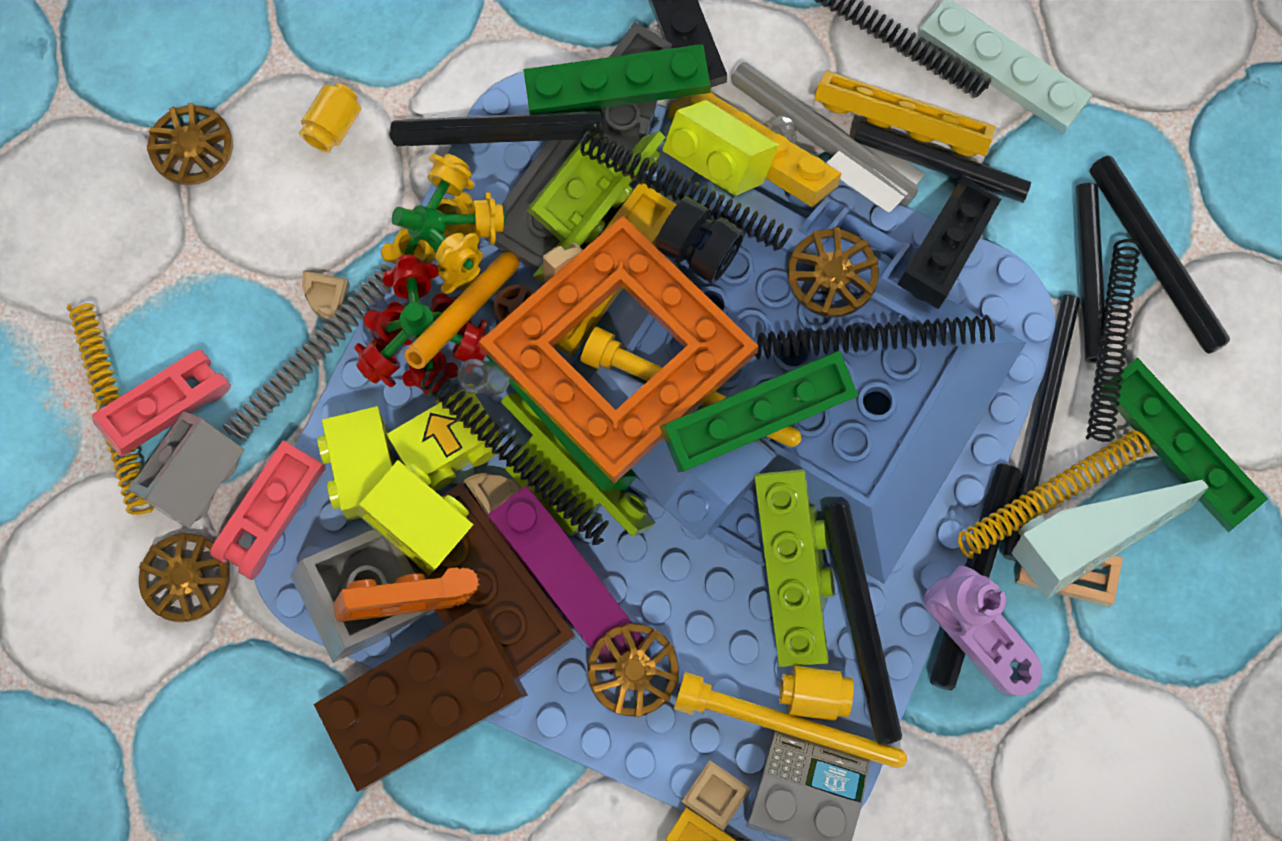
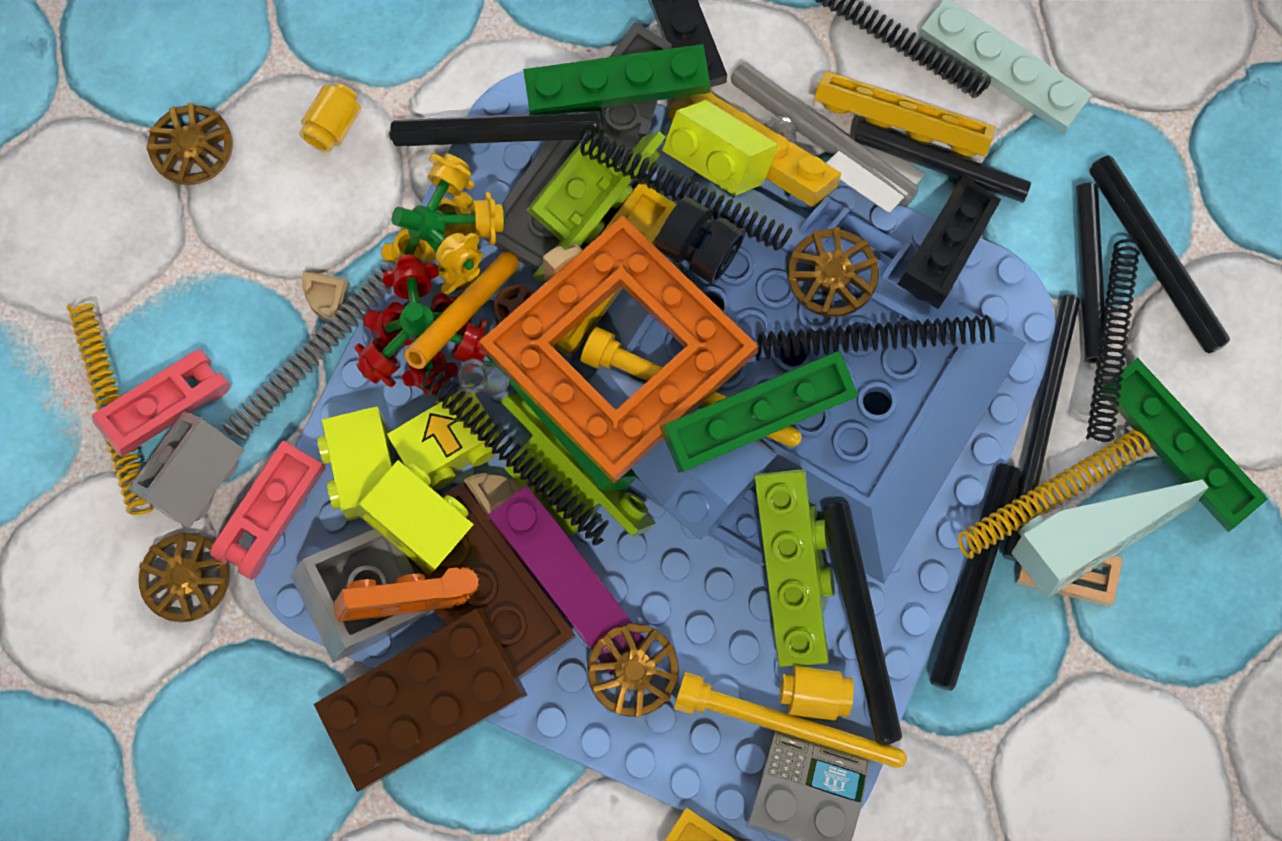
(716, 795): tan tile -> none
(970, 613): lavender piece -> none

